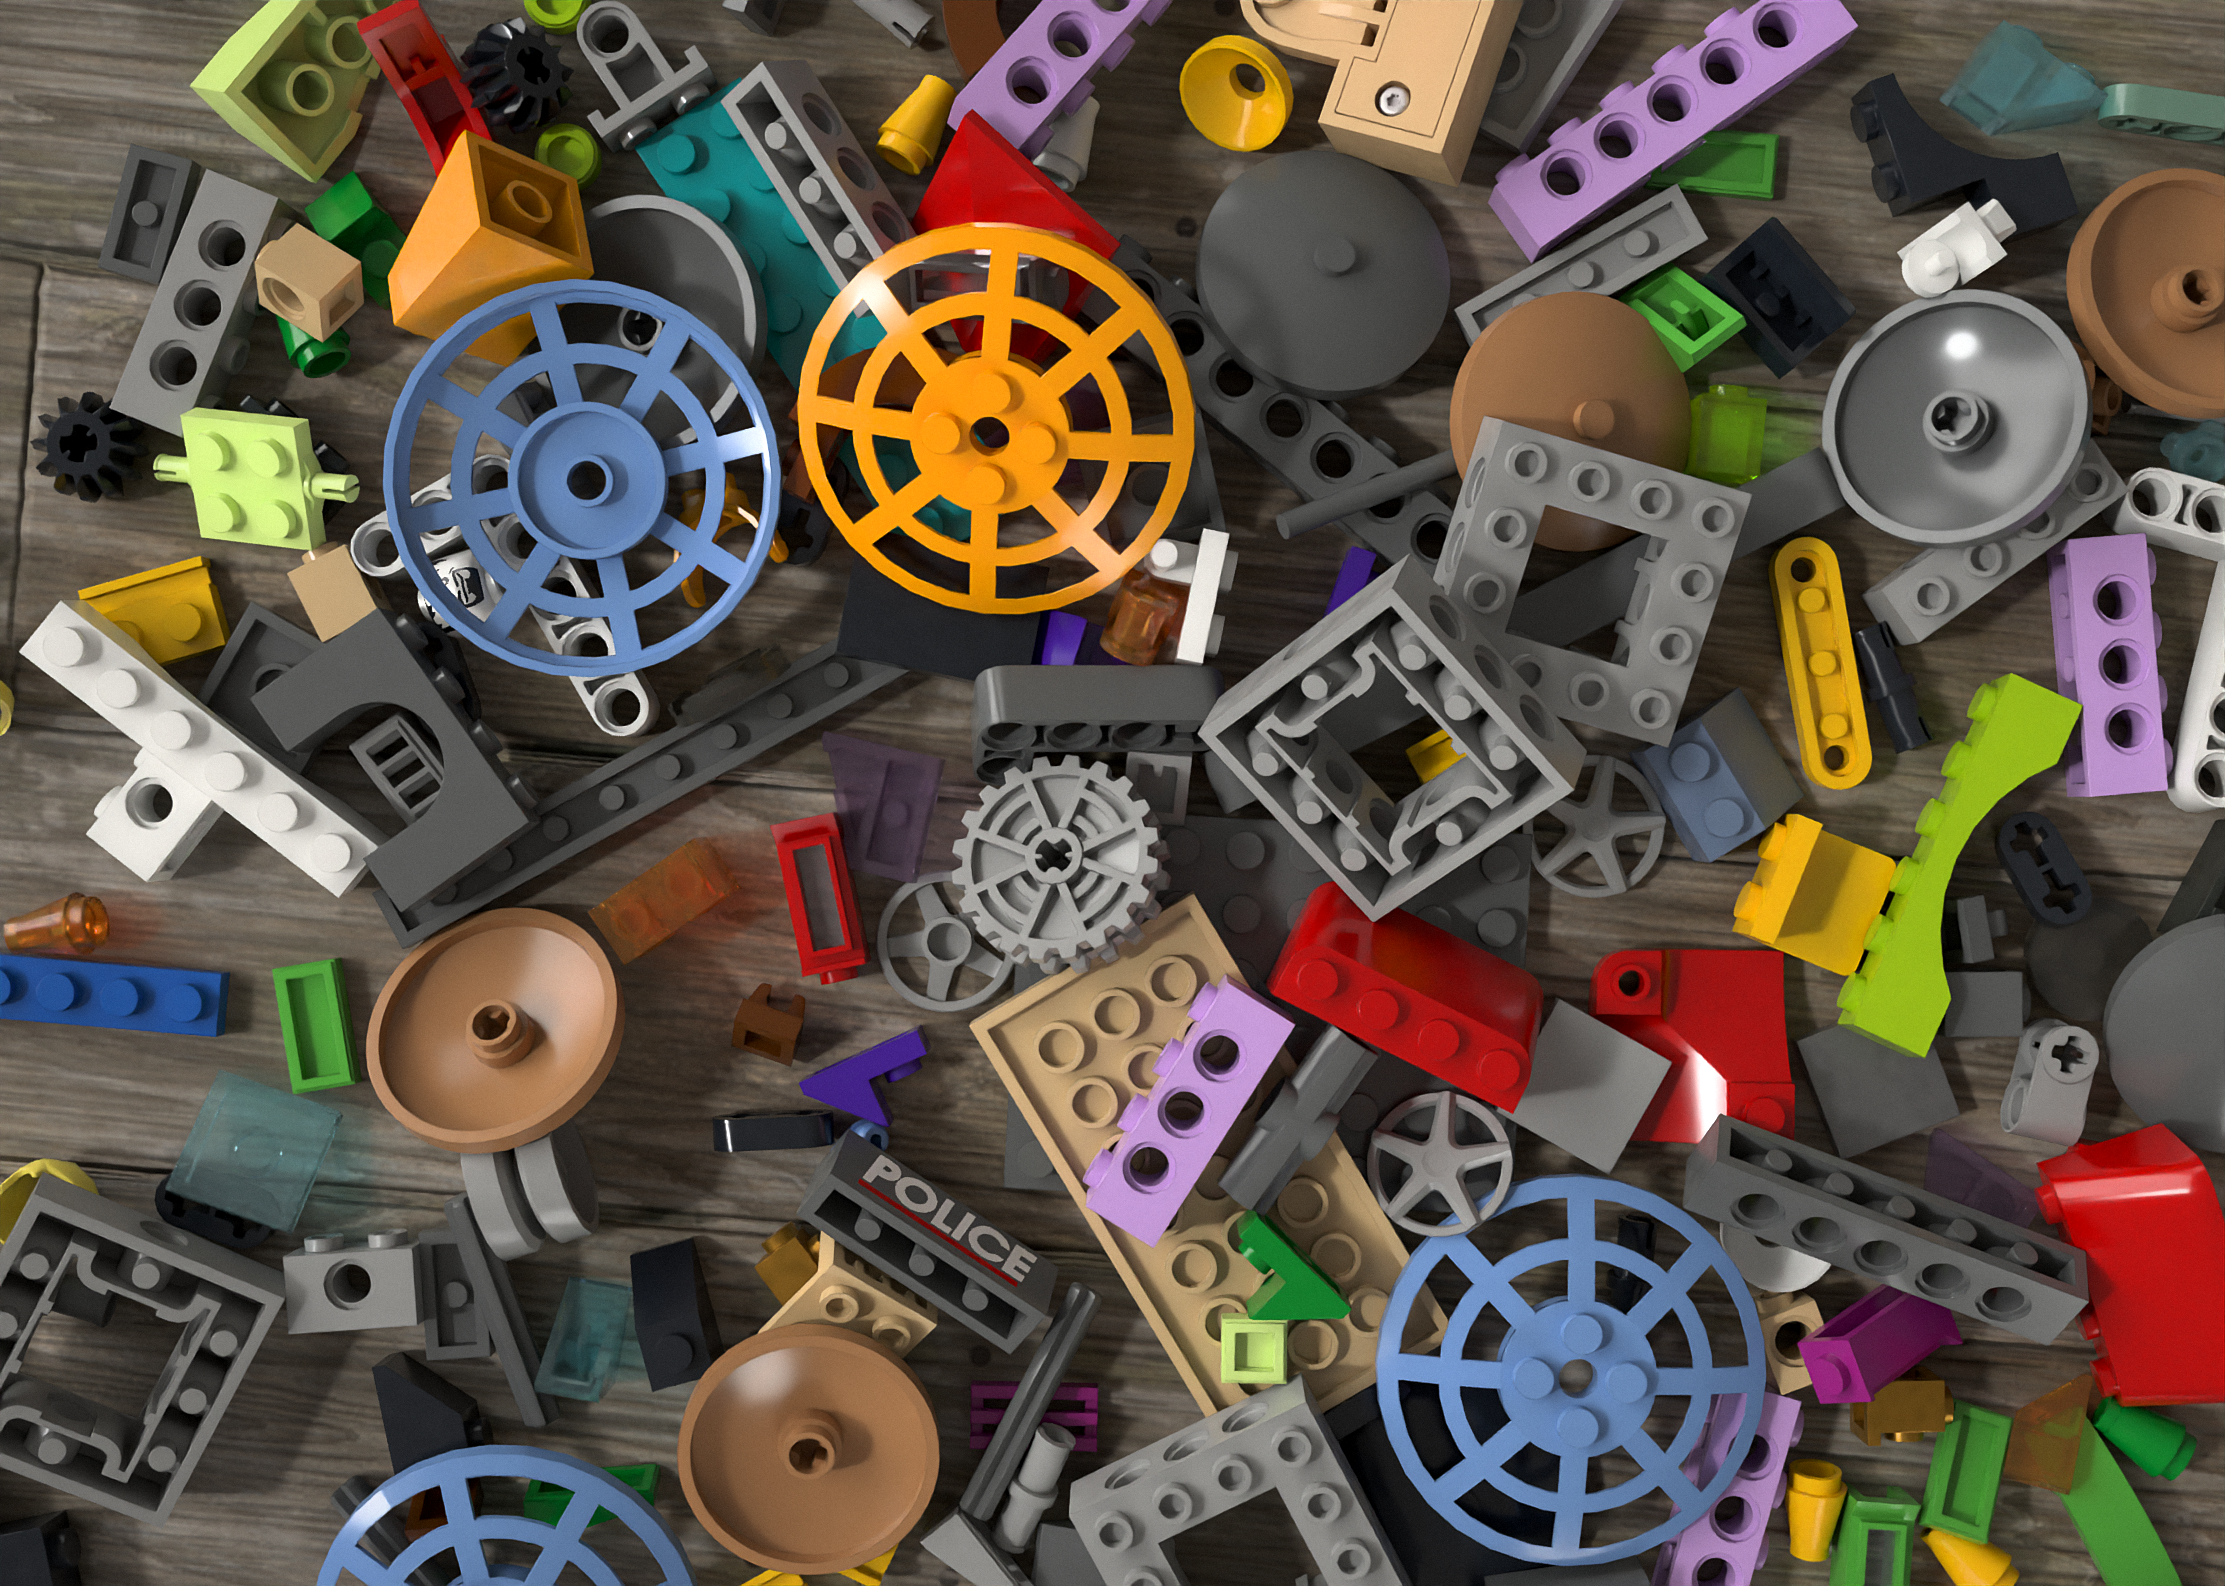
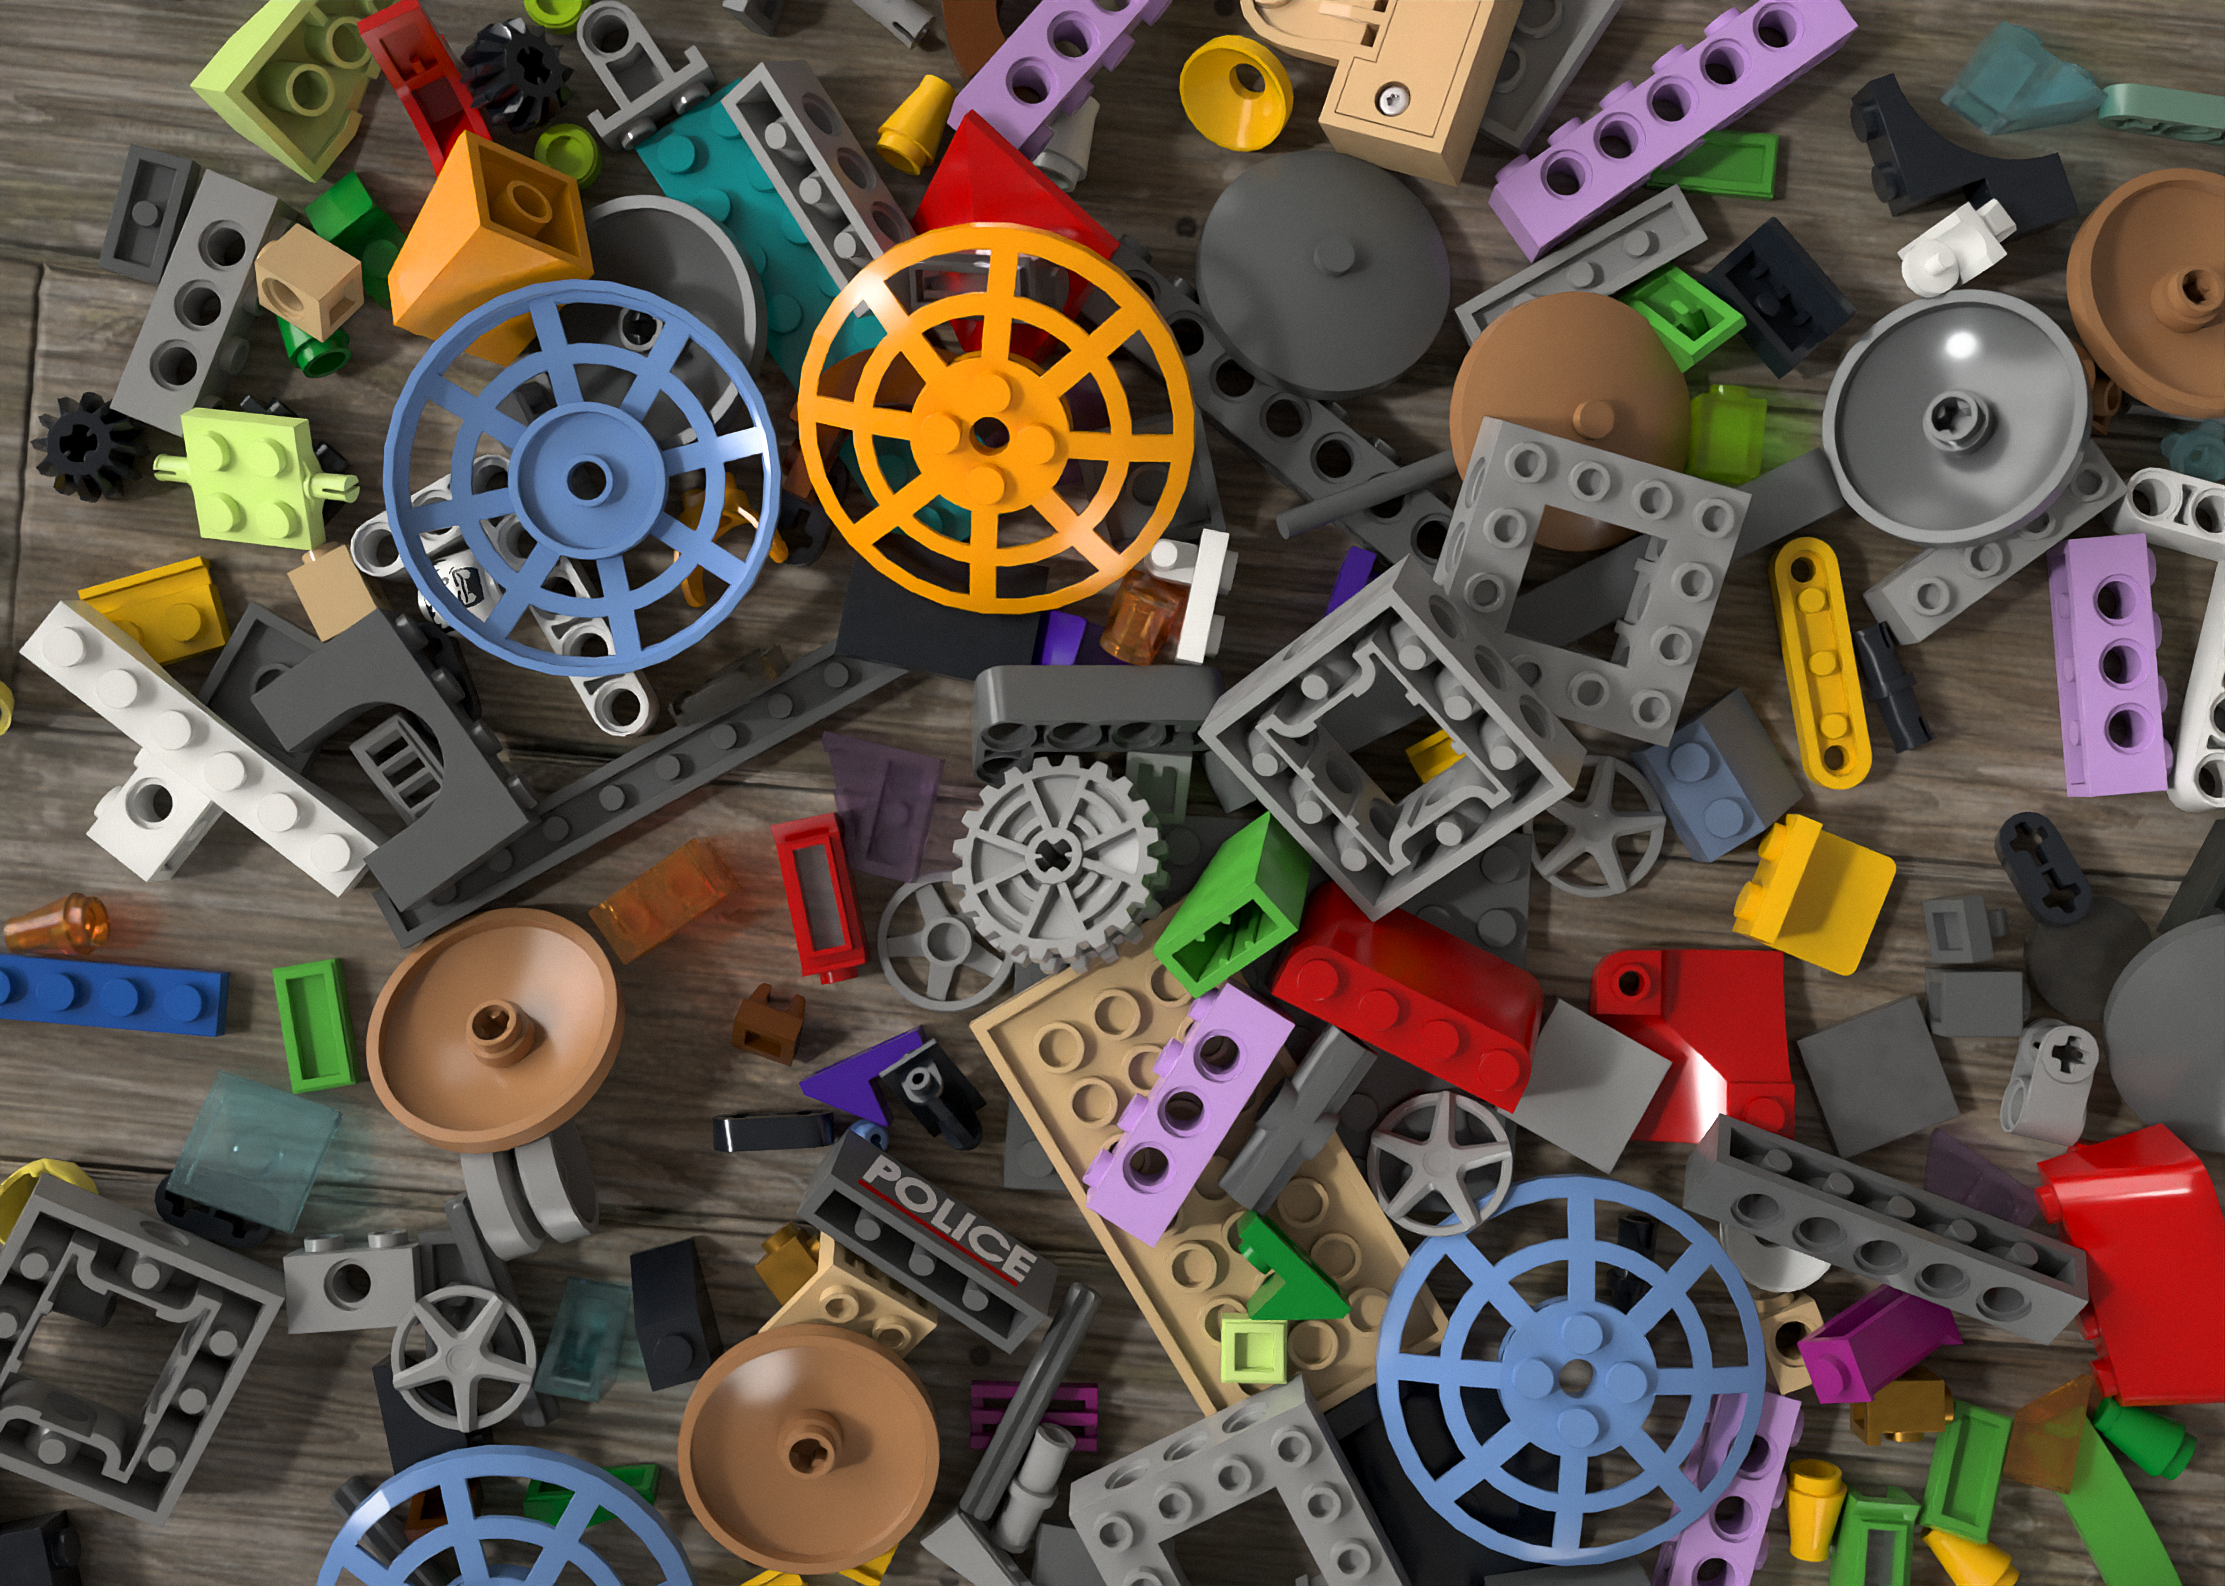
(462, 1358): none -> light grey wheel
(938, 1095): none -> black hinge
(1238, 906): none -> bright green slope
(1903, 981): lime arch -> none

